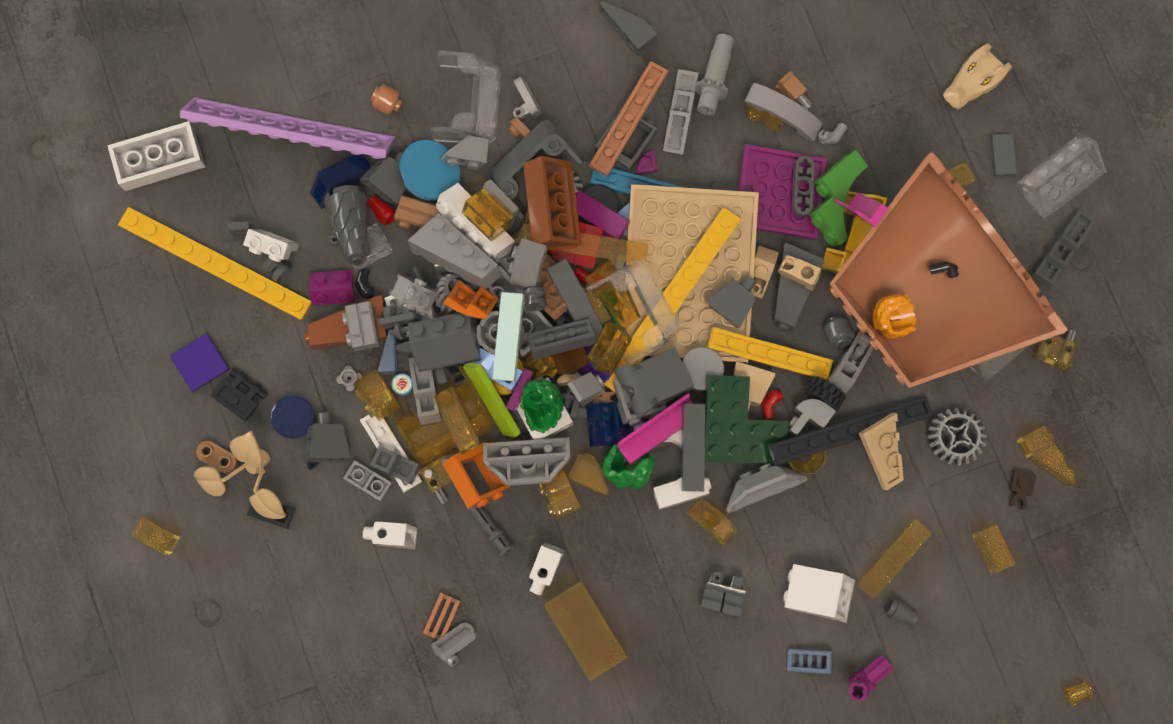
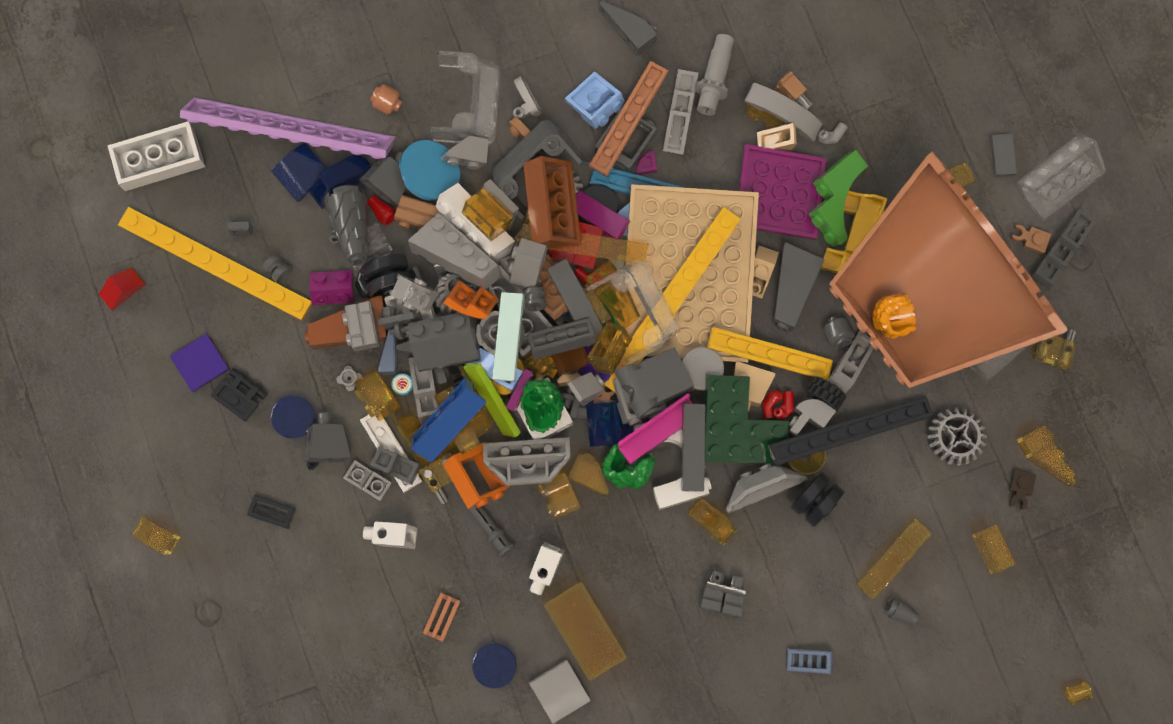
(120, 288): none -> red slope
(216, 456): medium nougat plate -> none
(245, 450): tan plant -> none
(269, 243): white plate -> none
(298, 171): none -> clear blue slope
(383, 273): none -> black wheel
(447, 421): none -> blue panel
(454, 642): light grey piece -> none
(494, 666): none -> clear blue tile
(559, 691): none -> light grey slope
(595, 100): none -> light blue plate
(734, 300): dark grey torso -> none
(778, 138): none -> tan slope
(786, 408): none -> red arm
(800, 271): tan leg -> none
(807, 201): dark grey beam -> none
(817, 499): none -> black wheel
(819, 592): white slope -> none
(865, 208): dark pink panel -> none
(865, 679): magenta piece -> none
(882, 449): tan wing -> none
(944, 266): black arm -> none
(976, 77): tan animal -> none
(1034, 239): none -> medium nougat plate

